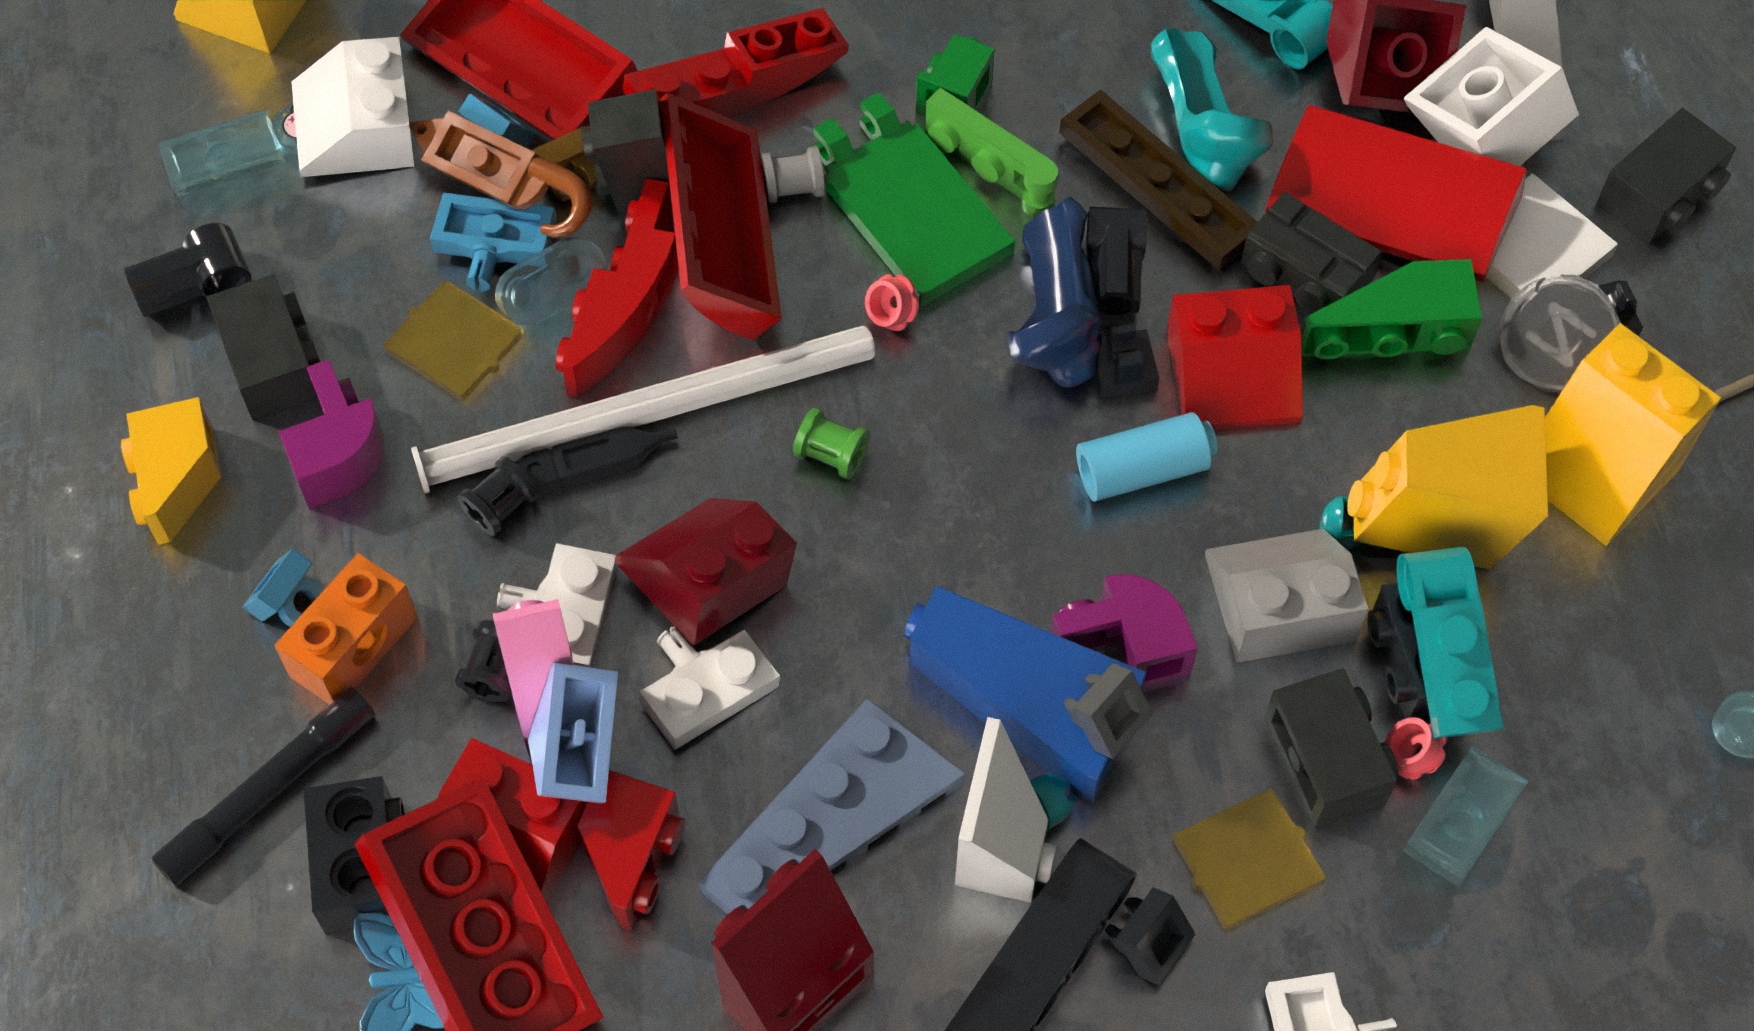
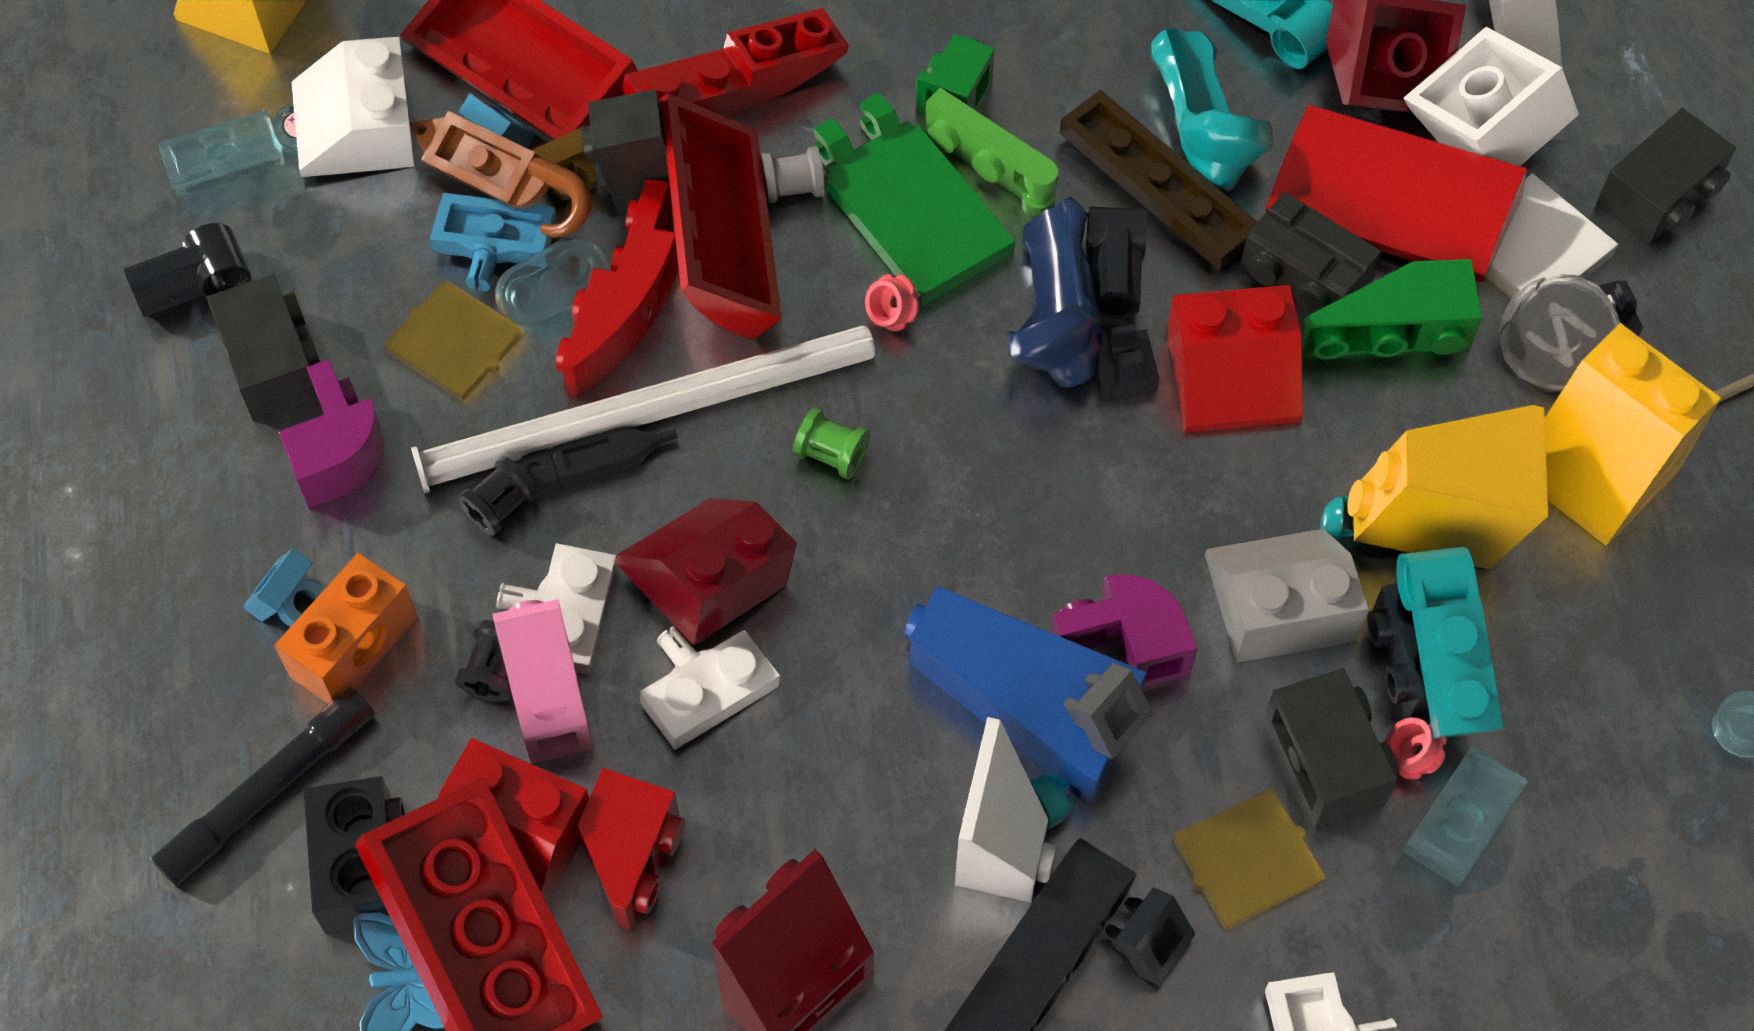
(173, 462): yellow slope -> none
(574, 733): light blue slope -> none
(839, 803): sand blue wing -> none
(1146, 456): medium azure brick -> none

